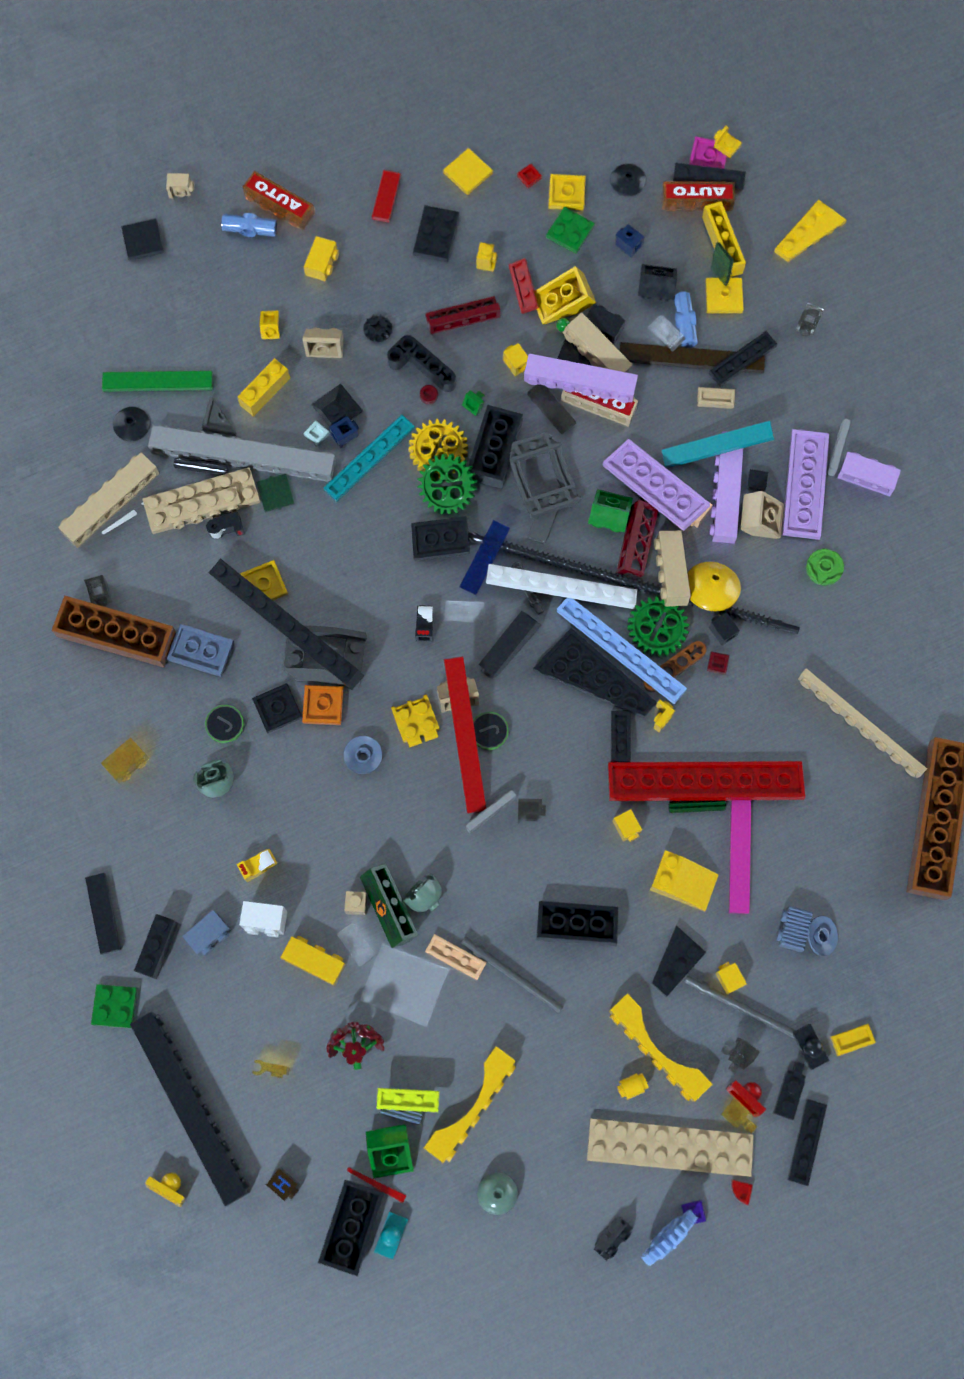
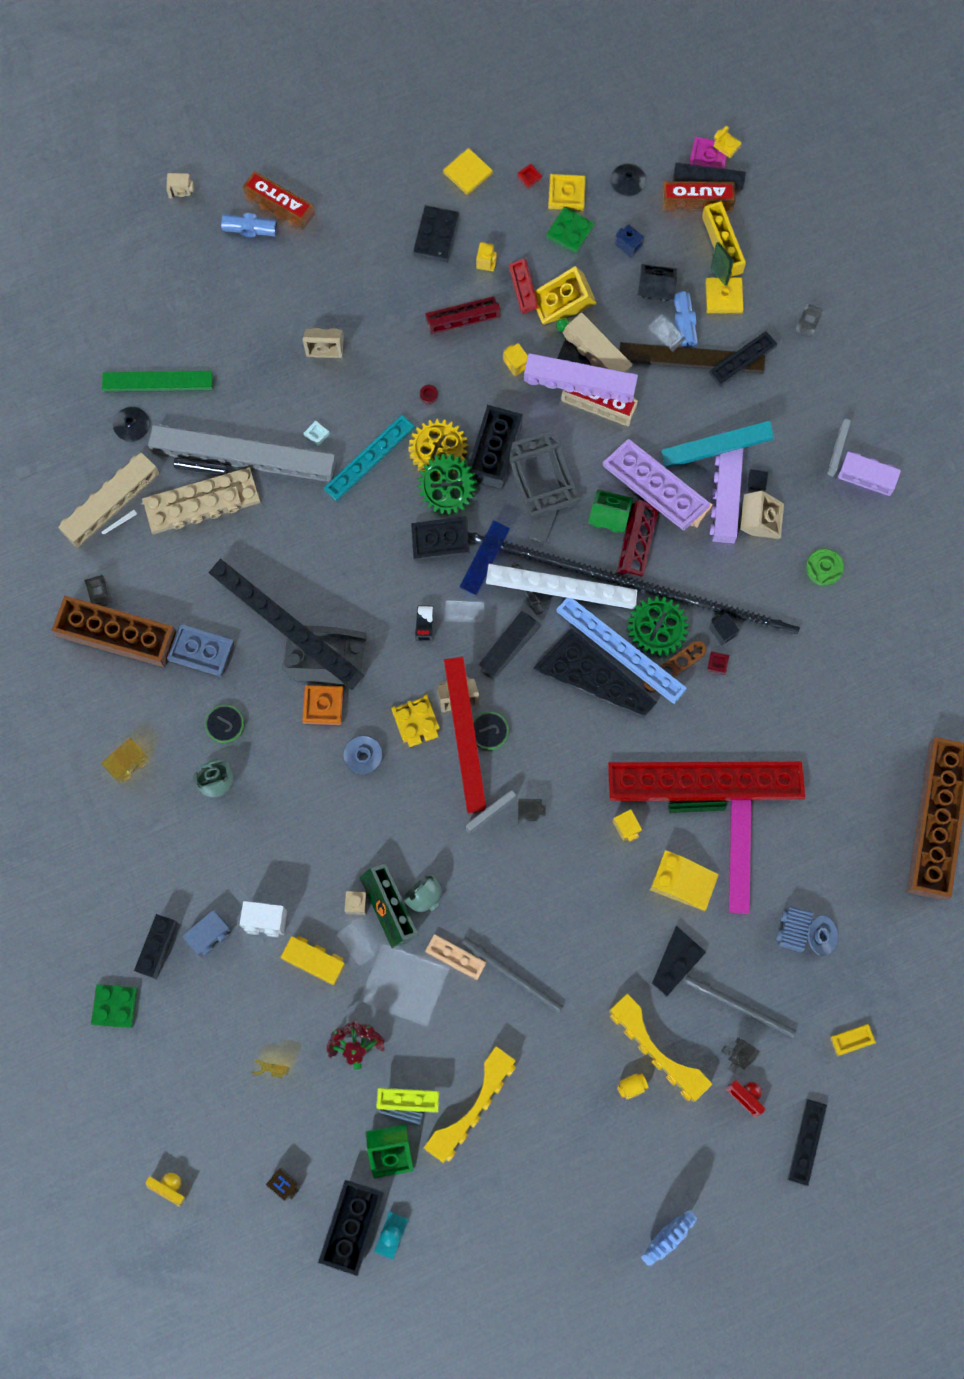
(102, 913): black tile -> none
(142, 239): black tile -> none
(190, 1109): black brick -> none
(216, 421): dark grey tile -> none
(224, 525): black leg -> none
(257, 865): yellow leg -> none
(263, 387): yellow brick -> none
(267, 579): yellow tile -> none
(269, 324): yellow bracket -> none
(275, 492): clear green piece -> none
(277, 708): black tile -> none
(320, 258): yellow brick -> none
(336, 405): black slope -> none
(344, 425): dark blue brick -> none
(382, 334): black gear -> none
(386, 196): red tile -> none
(389, 1191): red sticker -> none
(424, 365): black beam -> none
(473, 402): green tile -> none
(497, 1193): sand green cylinder -> none
(551, 408): clear smoke tile -> none
(577, 923): black brick -> none
(608, 324): black brick -> none
(609, 1246): black hinge -> none
(620, 736): black hinge -> none
(663, 718): yellow bracket -> none
(670, 1147): tan plate -> none
(673, 568): tan brick -> none
(697, 1208): dark purple tile -> none
(711, 593): yellow dish -> none
(715, 397): tan tile -> none
(730, 977): yellow brick -> none
(737, 1115): clear yellow plate -> none
(742, 1191): red tile -> none
(790, 1092): black hinge -> none
(805, 484): lavender plate -> none
(809, 230): yellow wing -> none
(810, 1046): black tile -> none
(866, 728): tan plate -> none

